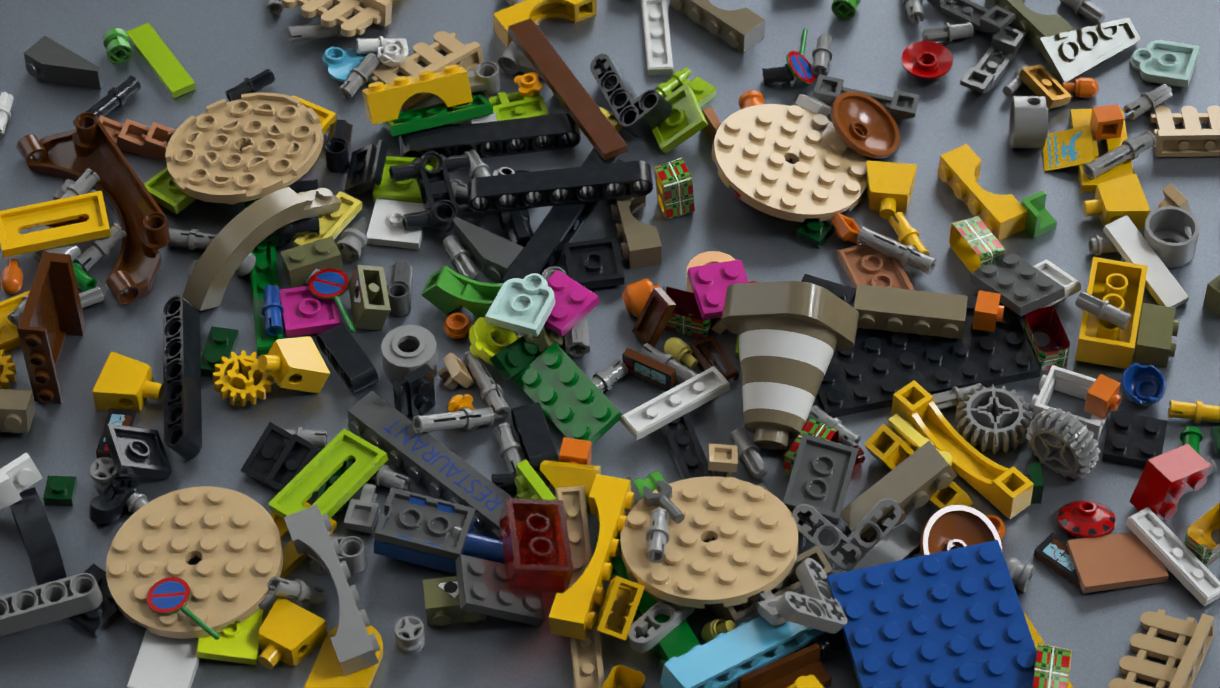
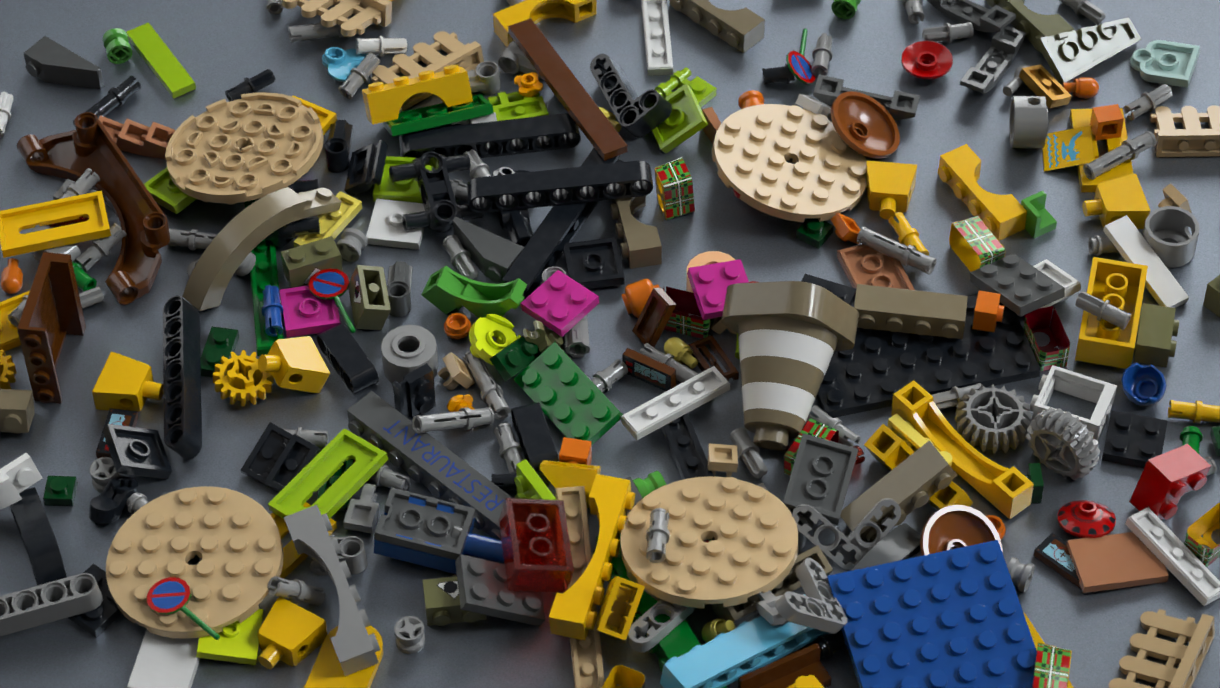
(393, 53): white plate -> none
(522, 305): light aqua plate -> none
(663, 500): dark grey bar -> none
(1103, 397): orange plate -> none

